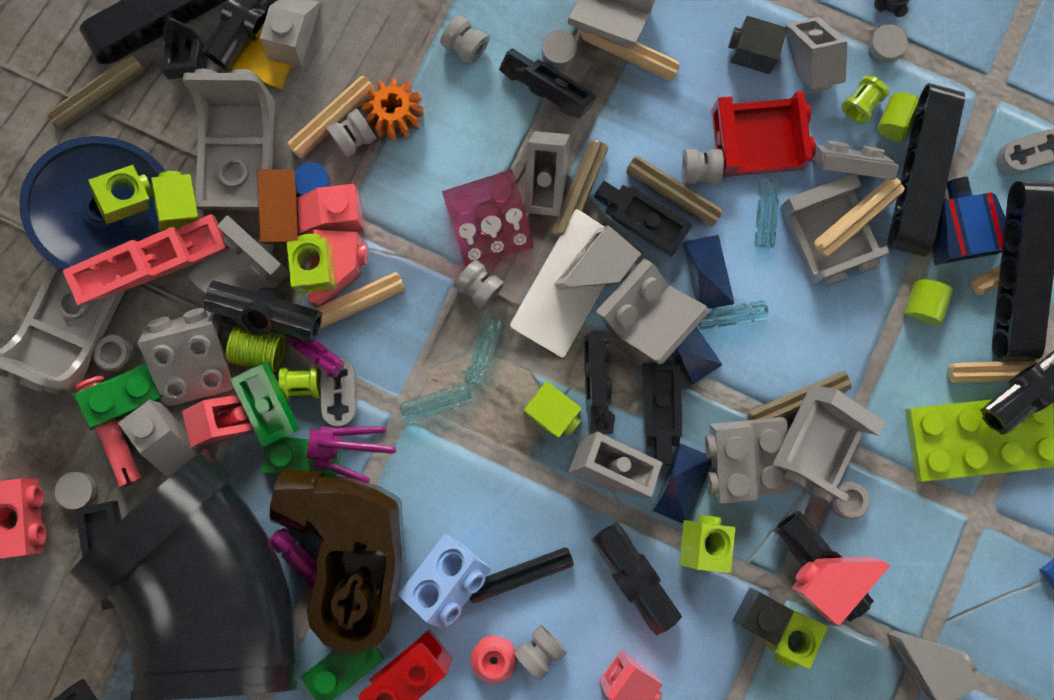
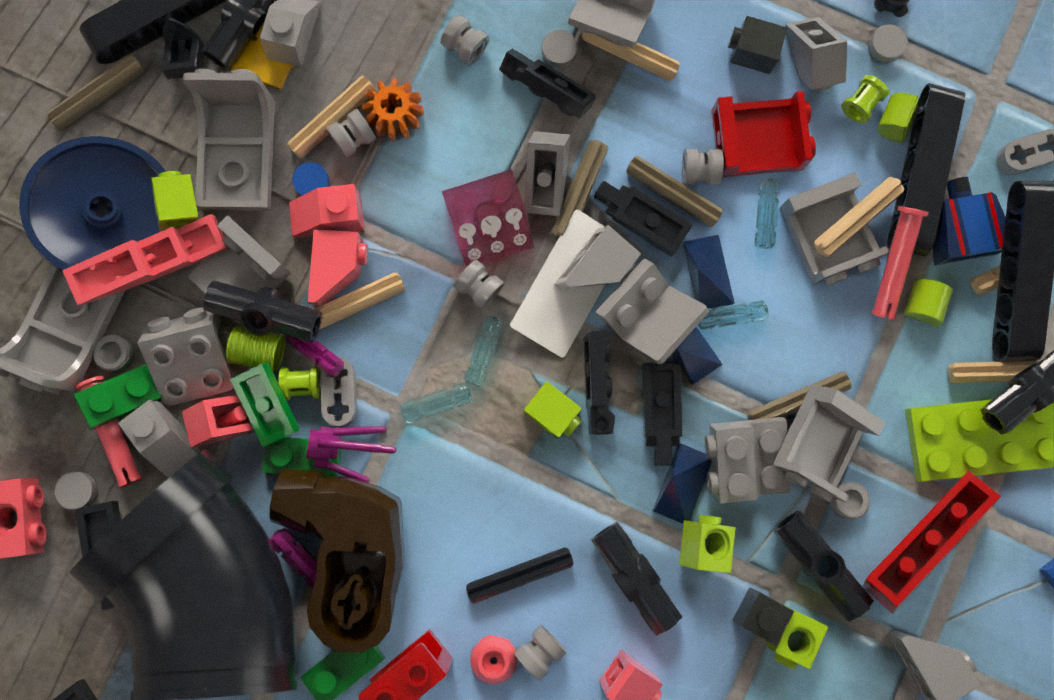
(116, 209): lime brick -> none
(276, 206): dark orange tile -> none
(315, 280): lime brick -> none
(439, 577): light blue brick -> none
(615, 466): light grey slope -> none
(838, 584): coral slope -> none
(868, 162): light grey plate -> none
(898, 262): none -> coral pin
(930, 541): none -> red brick

